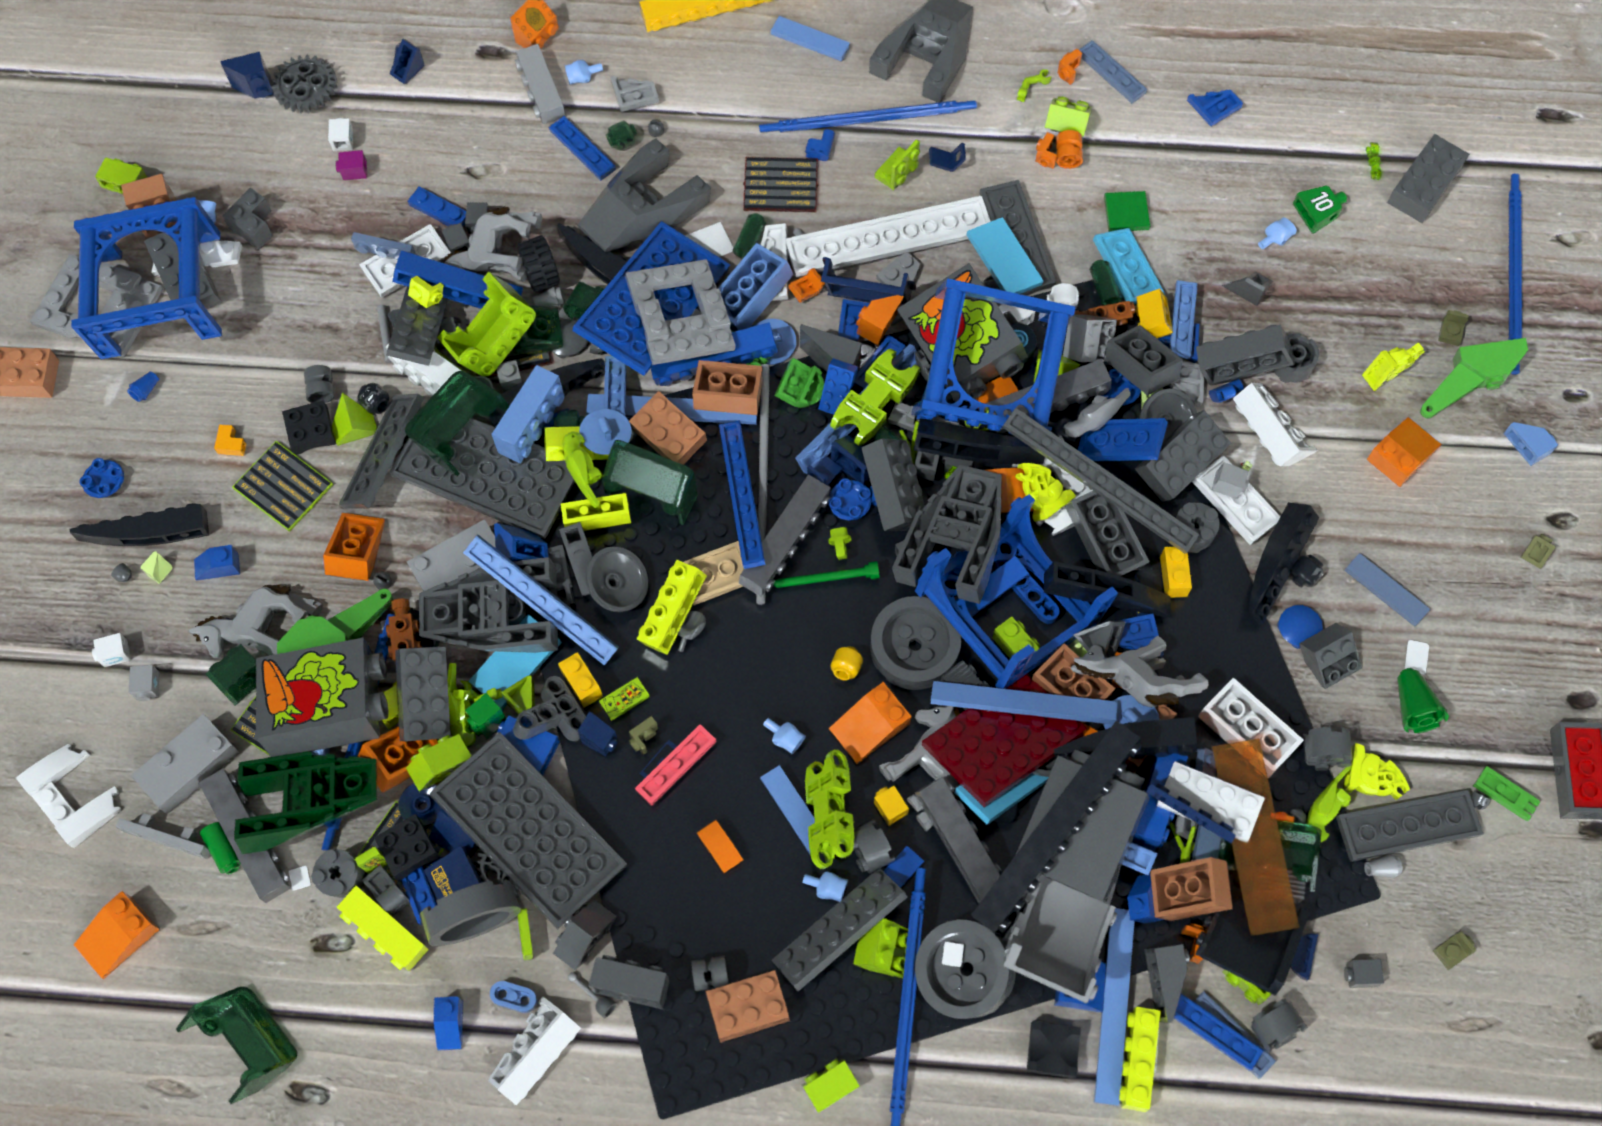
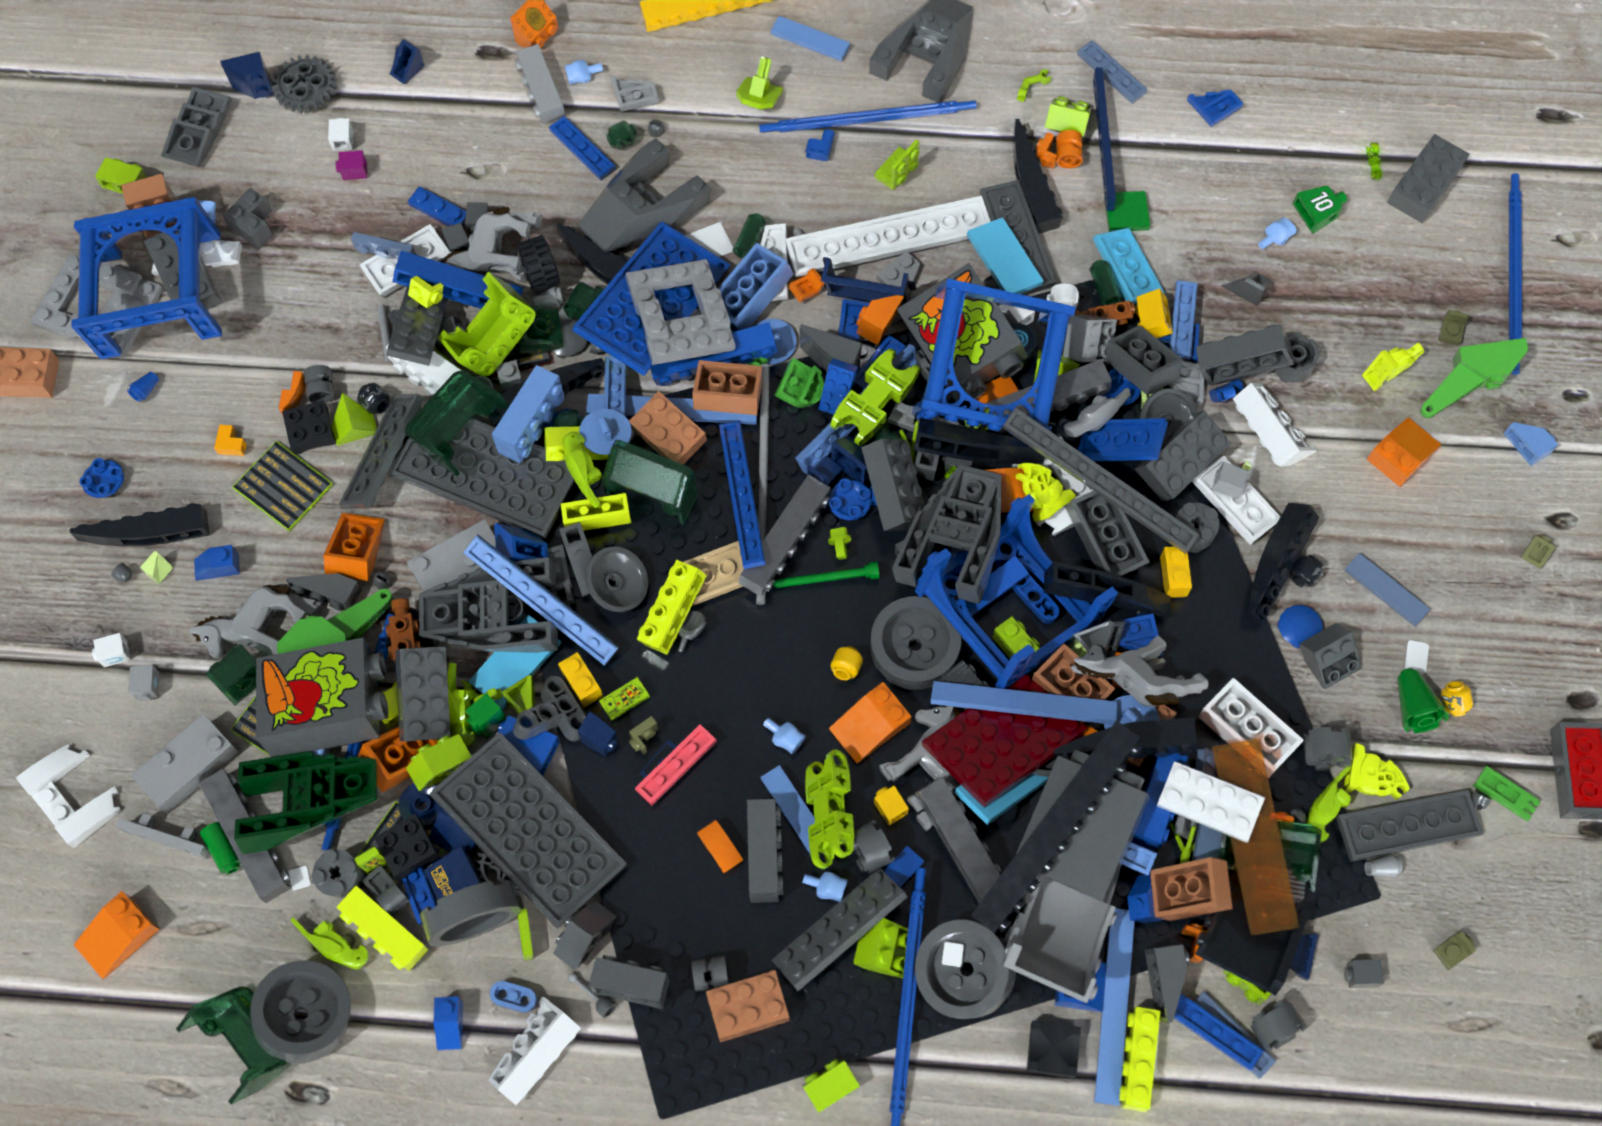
(196, 127): none -> dark grey slope
(291, 398): none -> orange slope
(303, 987): none -> dark grey brick
(331, 588): none -> dark grey slope
(334, 946): none -> lime animal
(758, 91): none -> lime piece
(763, 858): none -> dark grey brick
(780, 184): piece -> none
(947, 160): dark blue bracket -> none
(1034, 182): none -> black slope
(1068, 64): orange bracket -> none
(1104, 139): none -> dark blue tile
(1201, 817): dark blue wing -> none
(1457, 698): none -> yellow head

